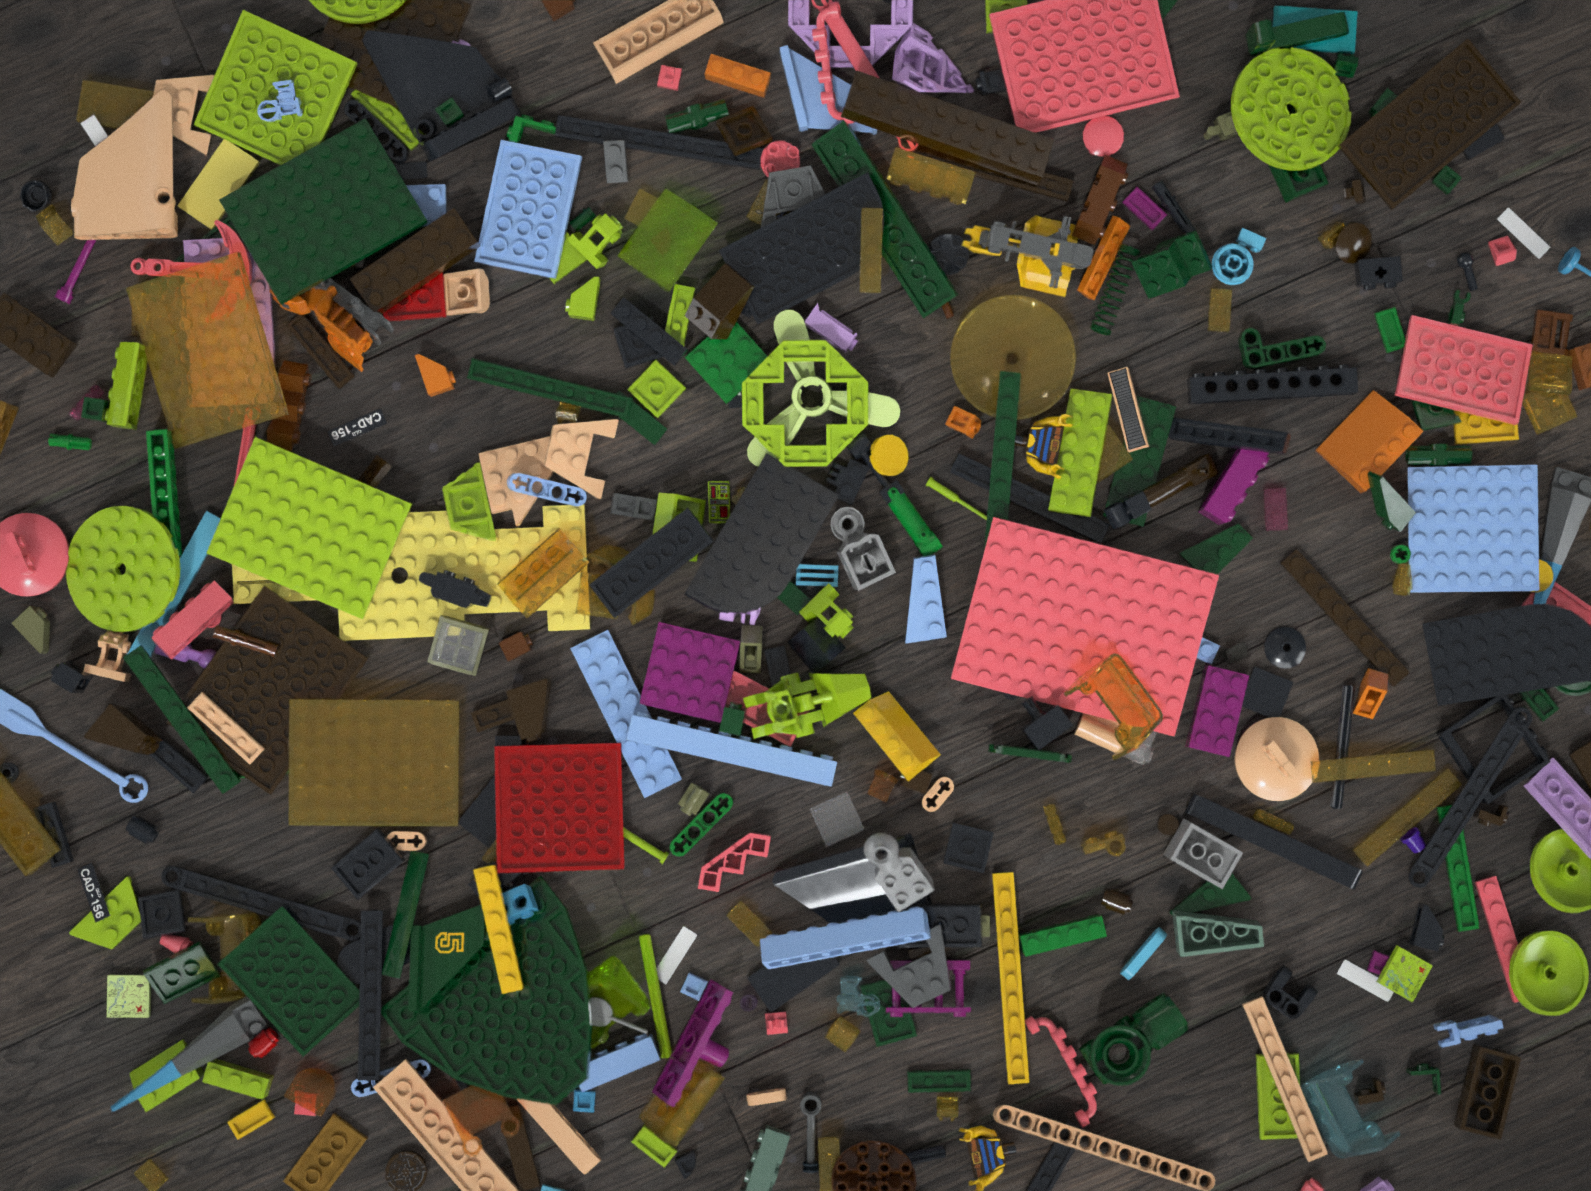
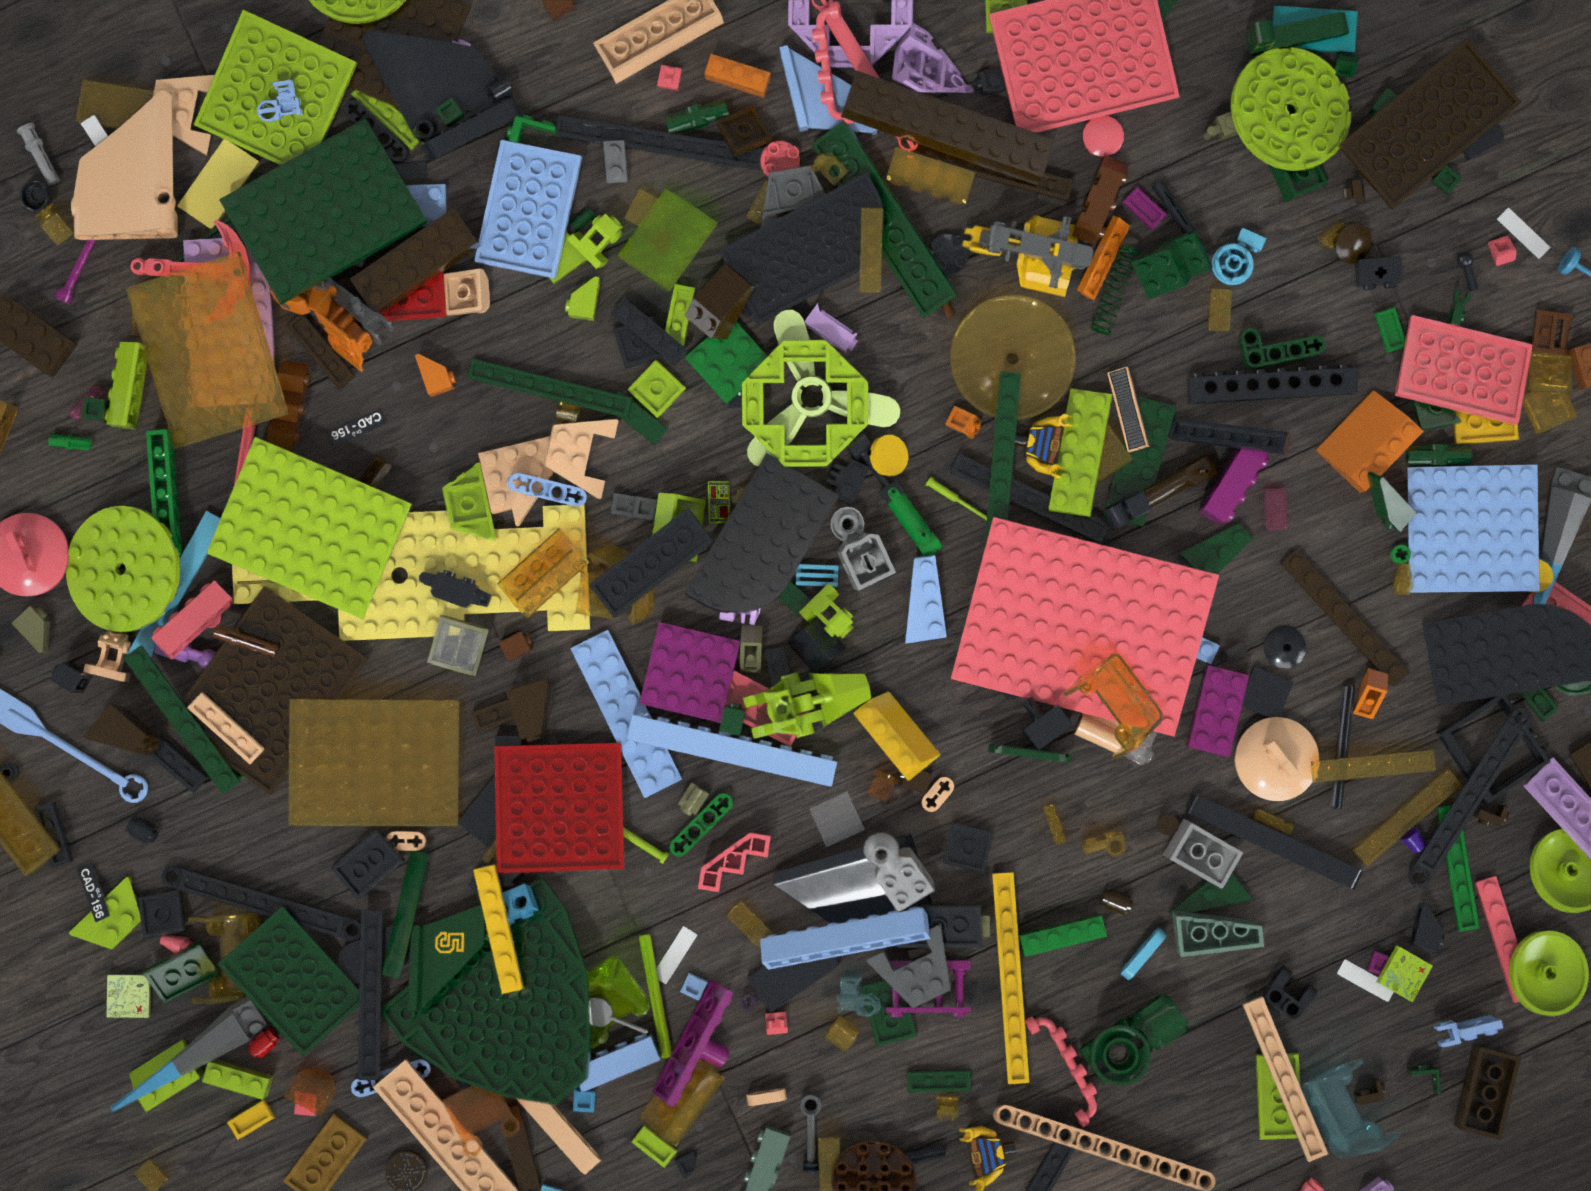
(35, 145): none -> light grey pin
(824, 162): none -> clear yellow bracket

